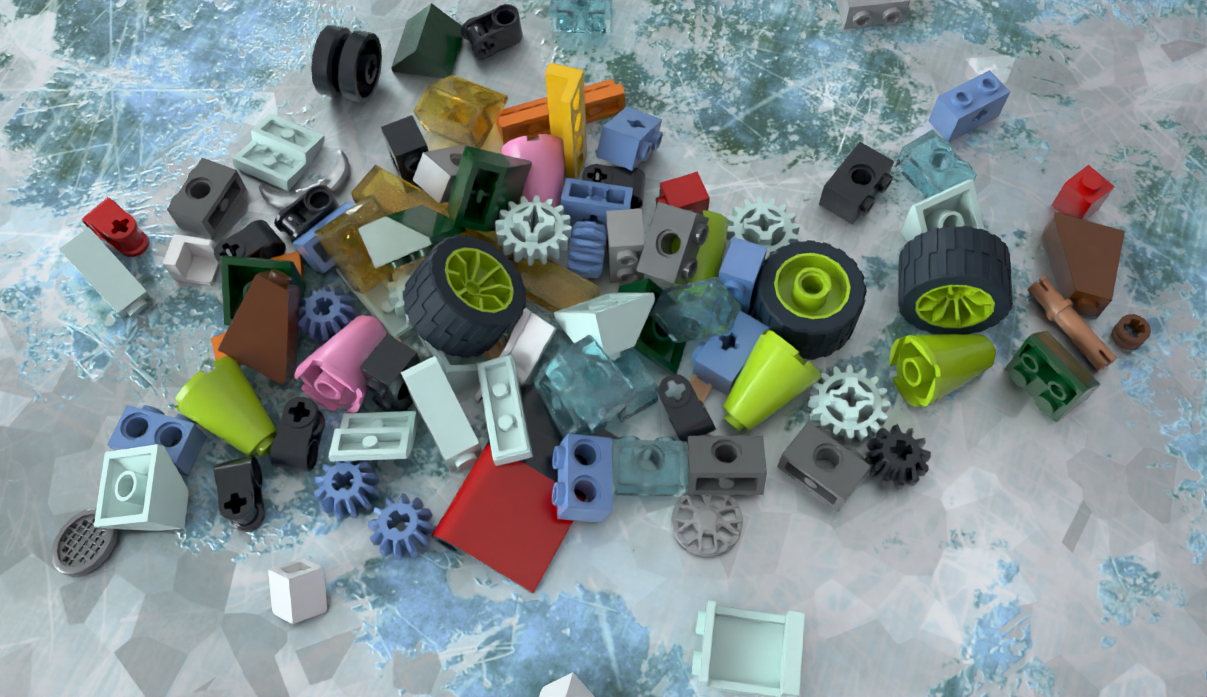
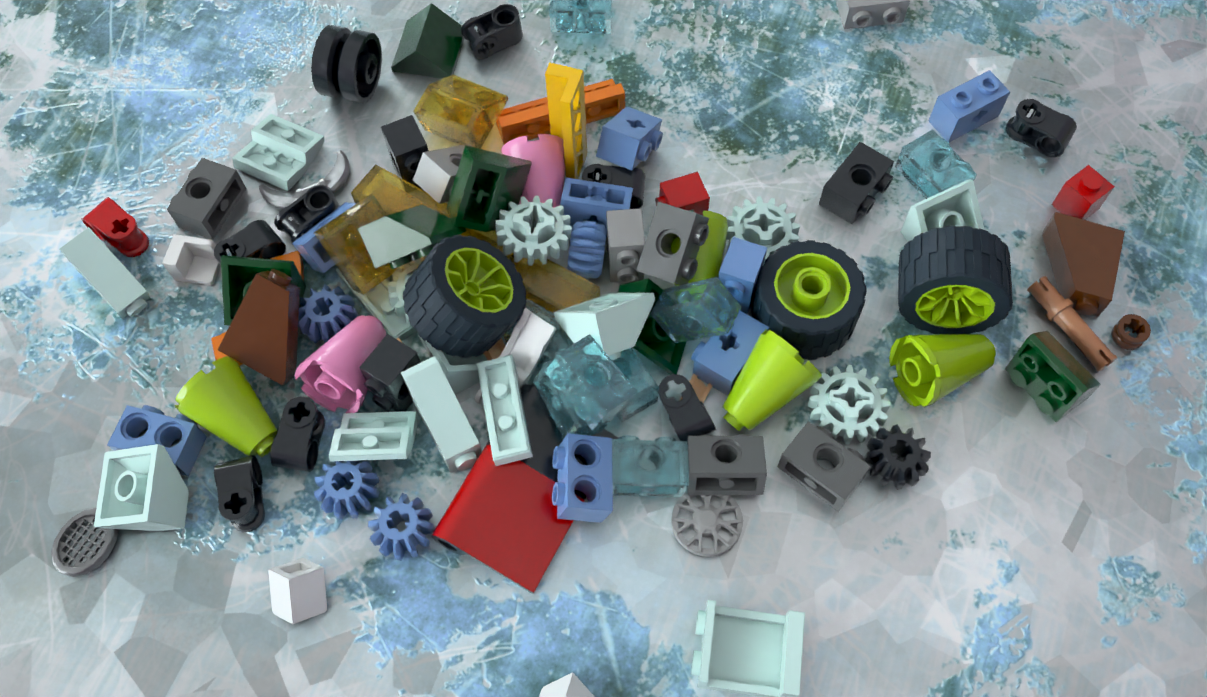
(1043, 130): none -> black piece

